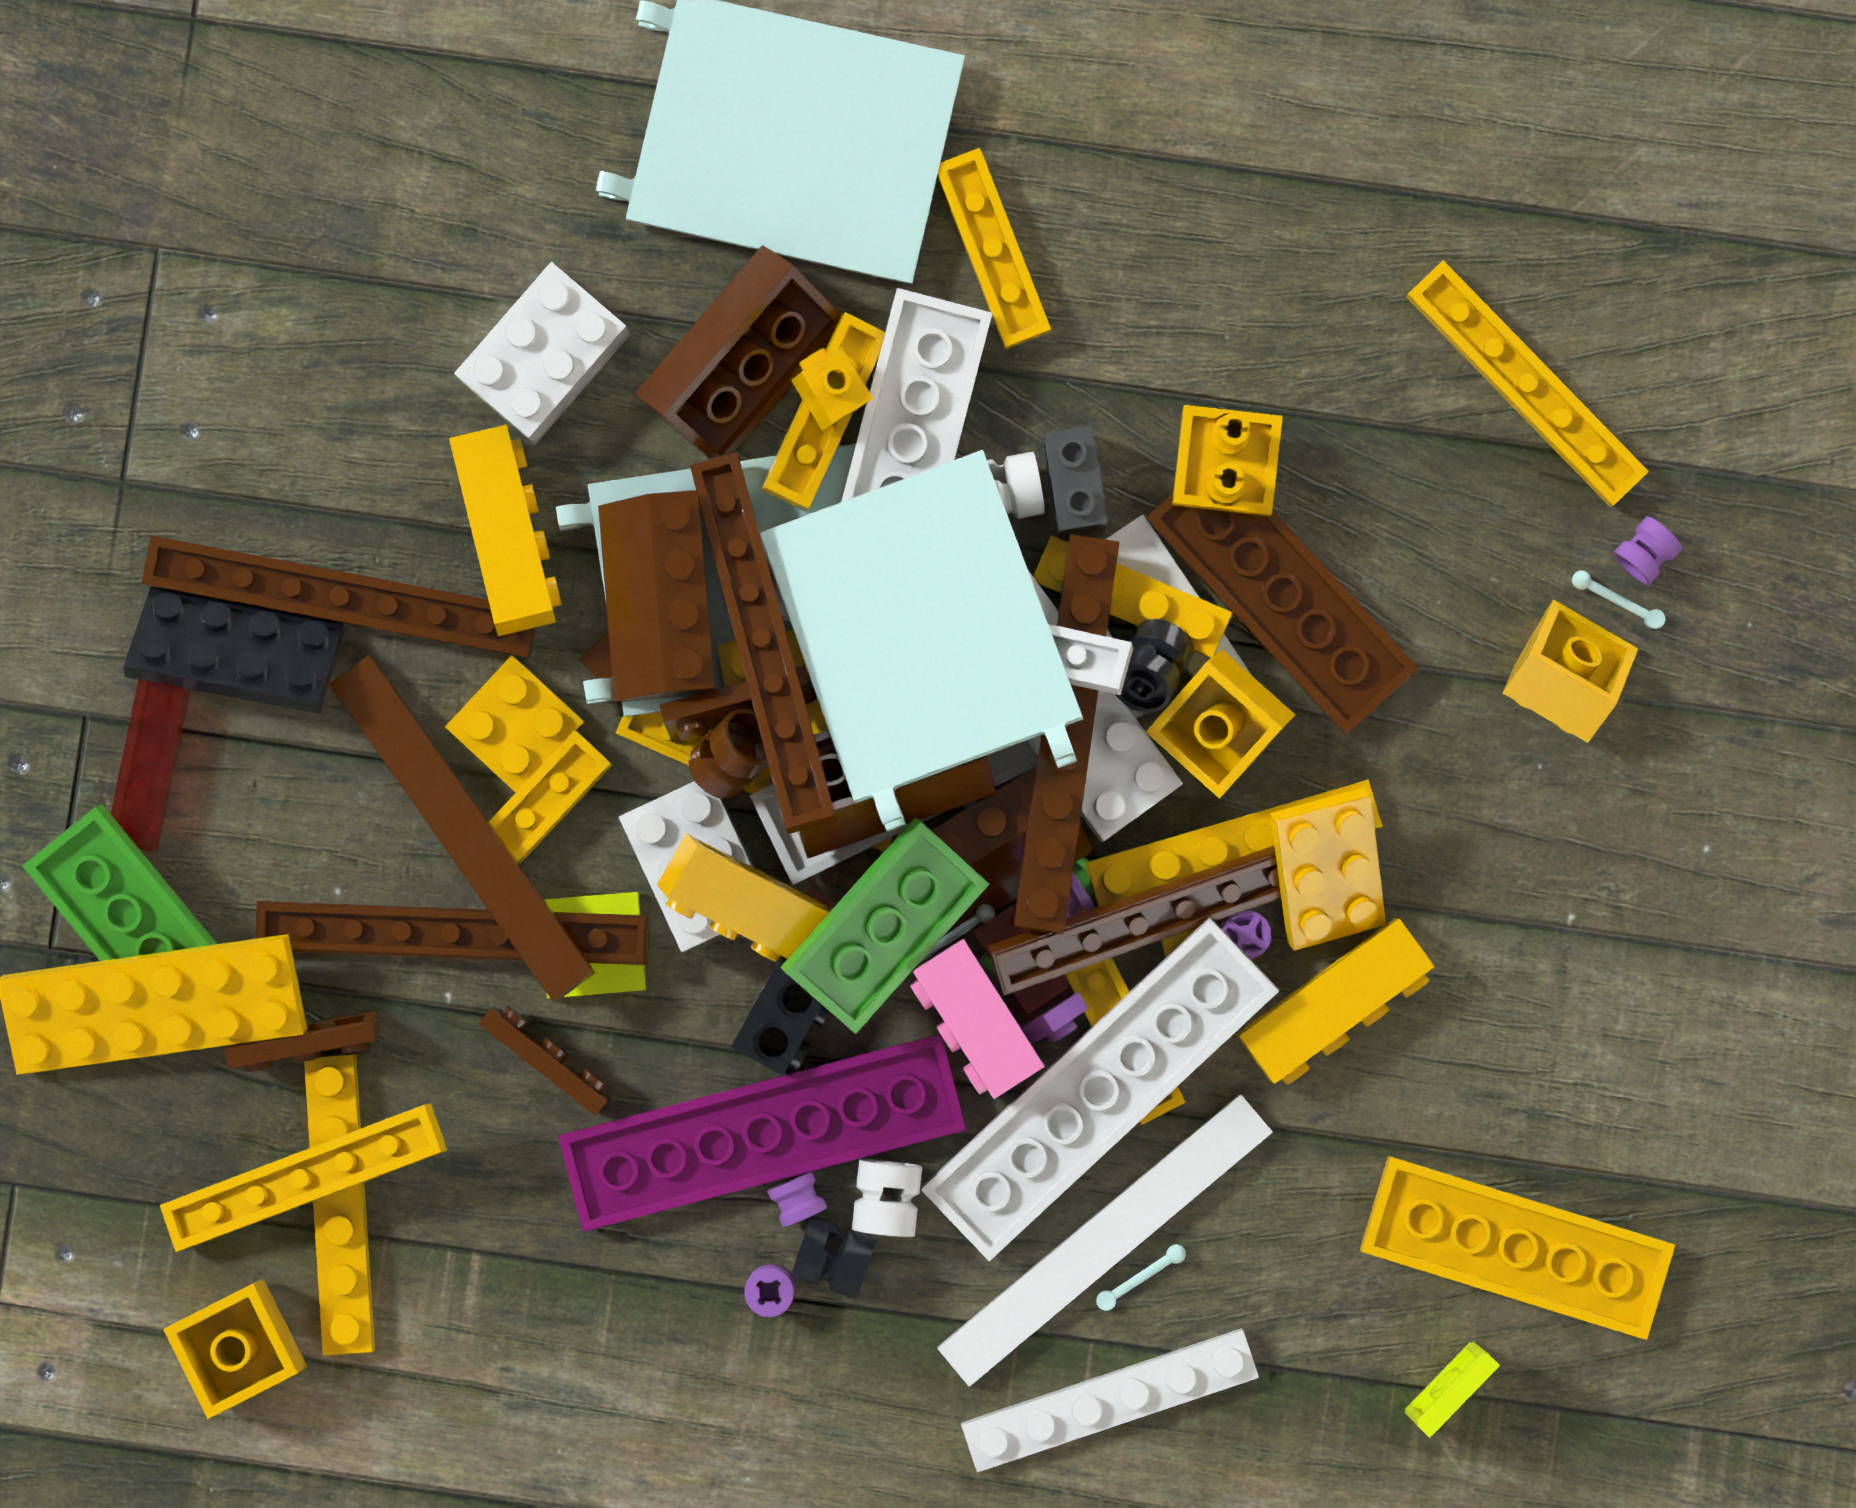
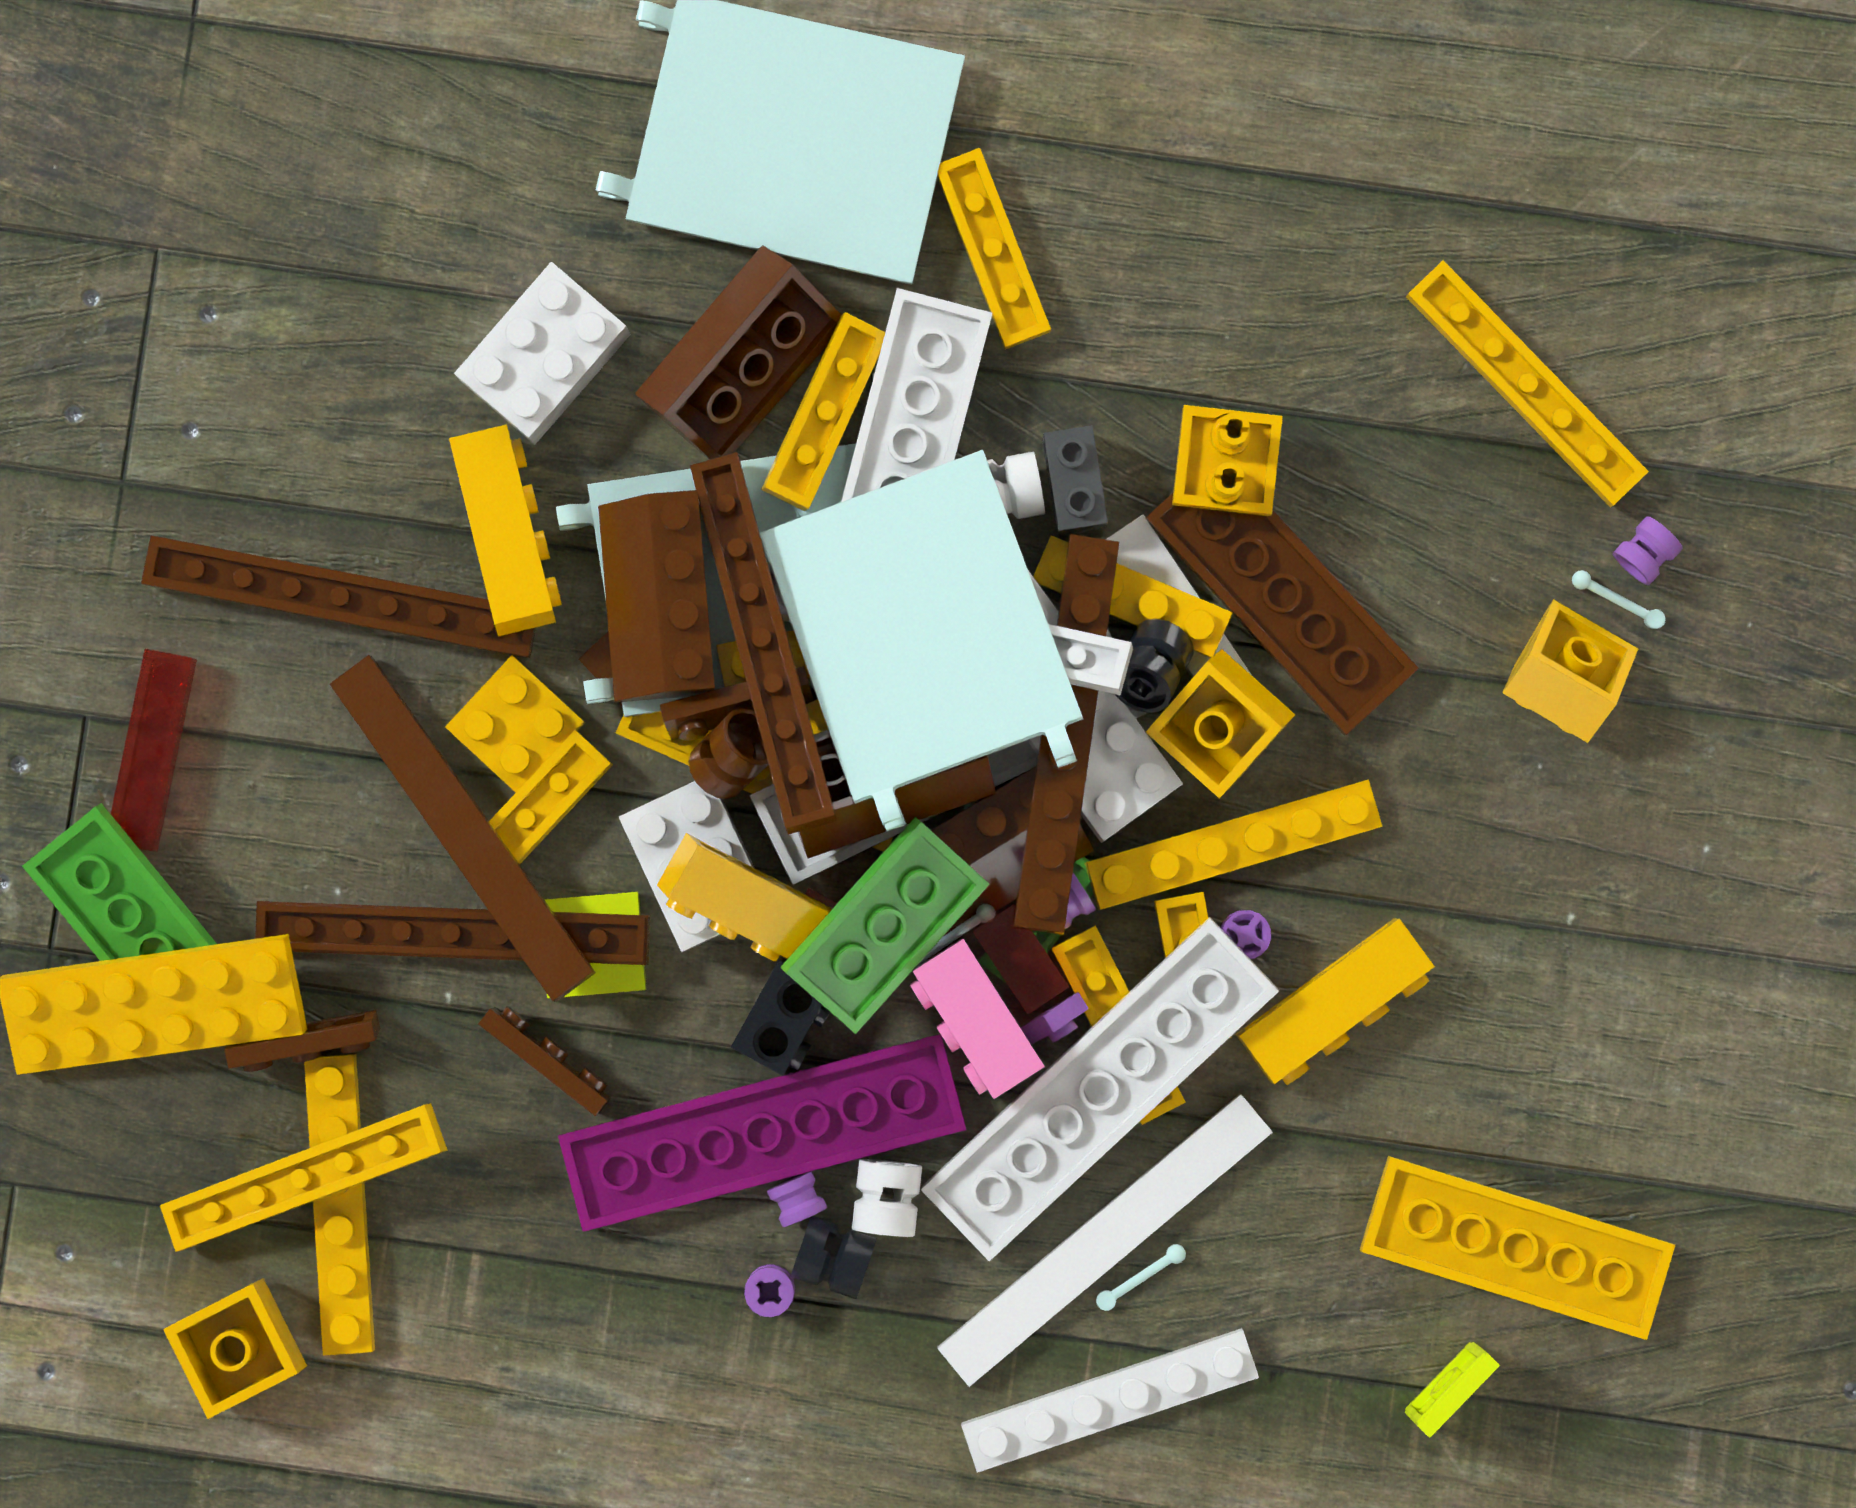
(234, 650): black plate -> none
(830, 387): yellow brick -> none
(1137, 921): reddish brown tile -> none
(1328, 868): yellow plate -> none

